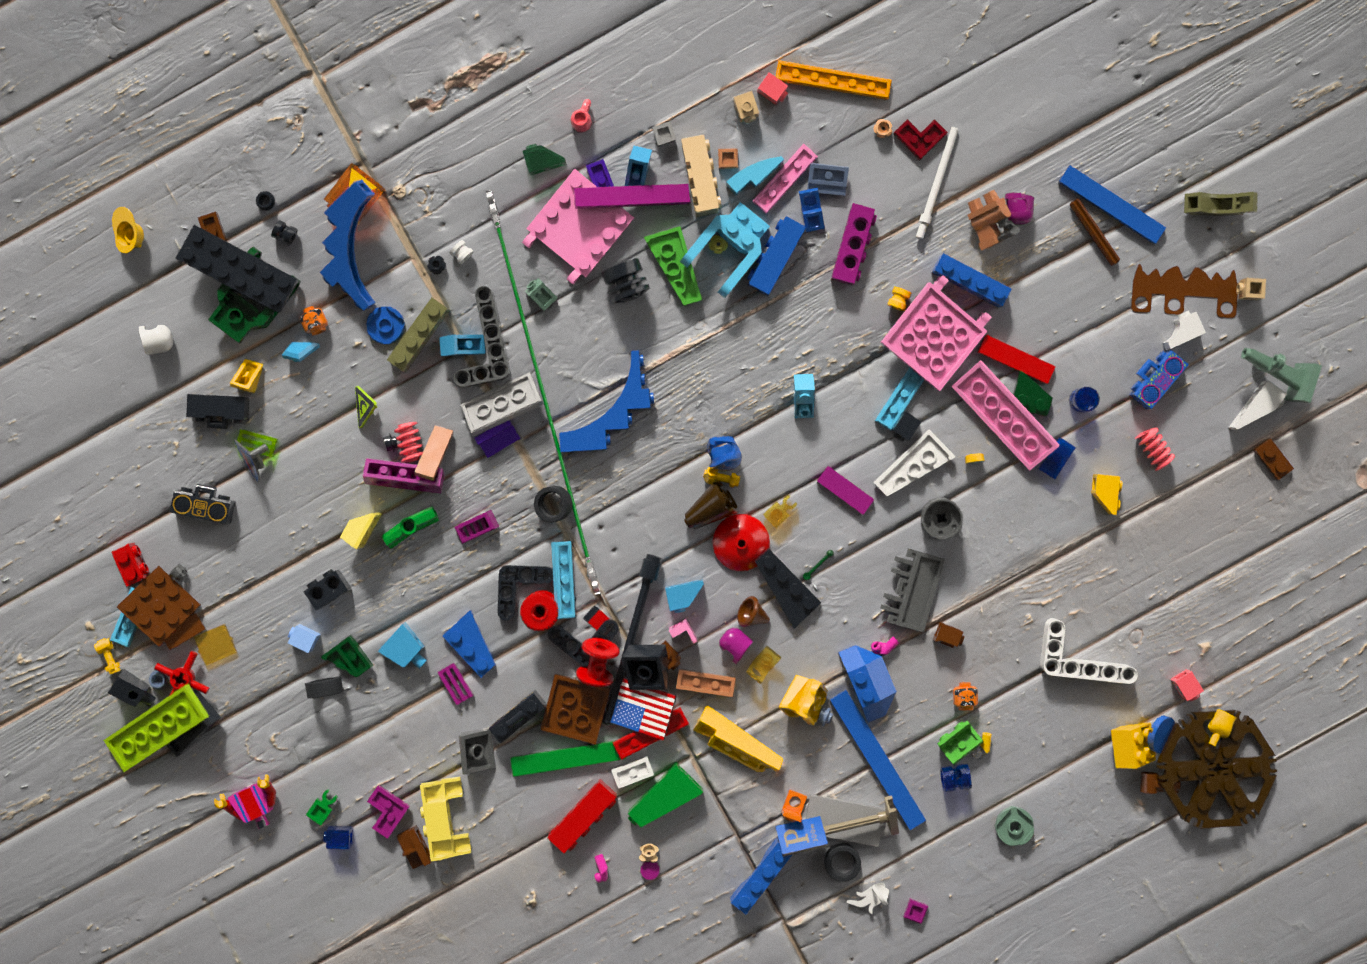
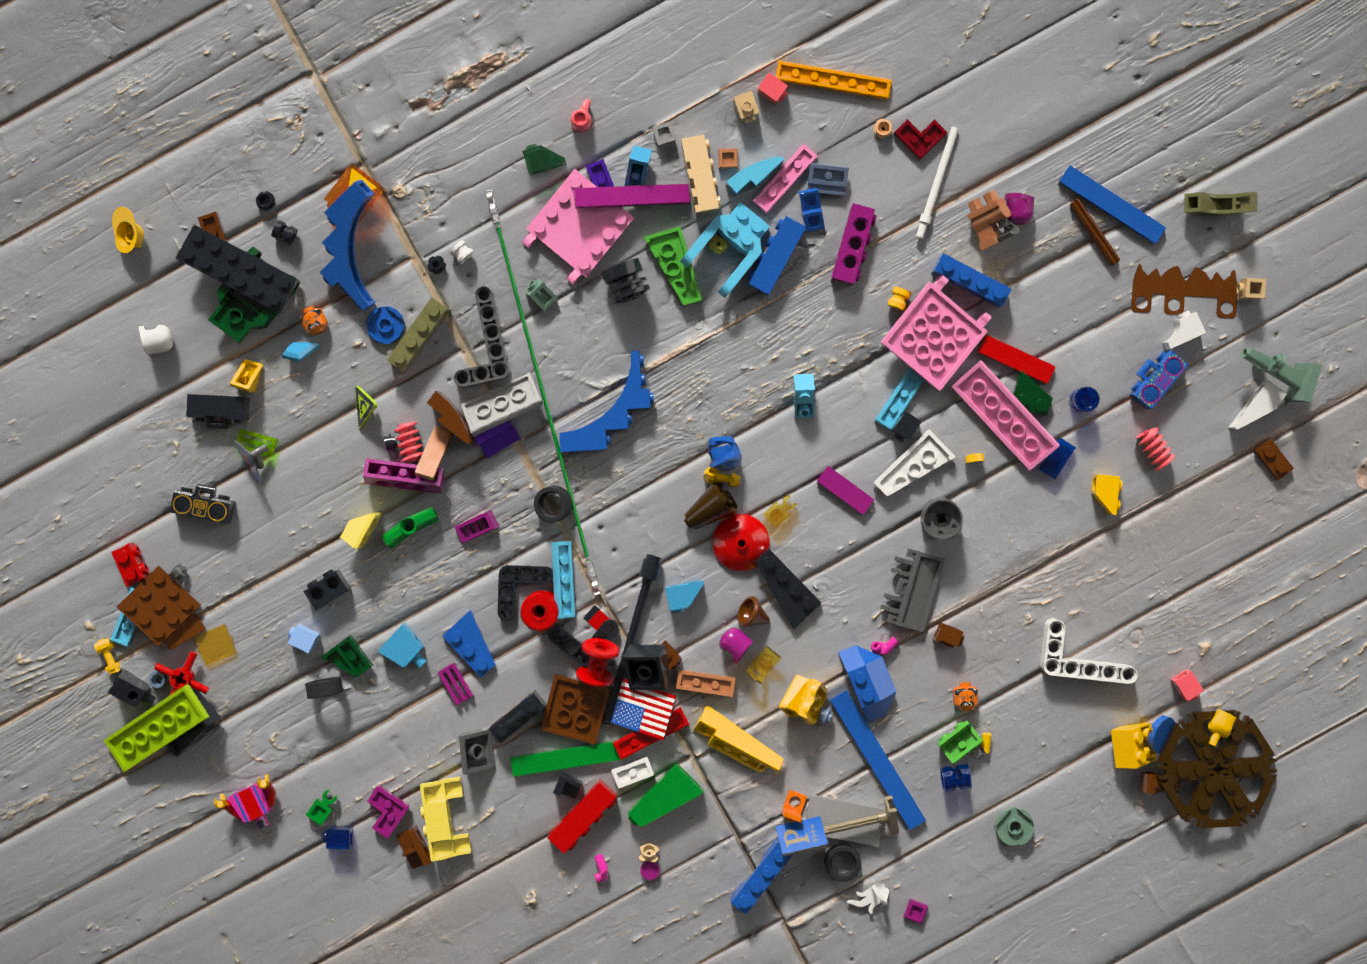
(451, 417): none -> reddish brown slope
(462, 345): dark azure slope -> none
(567, 785): none -> black panel
(680, 627): bright pink panel -> none
(807, 575): dark green hinge -> none

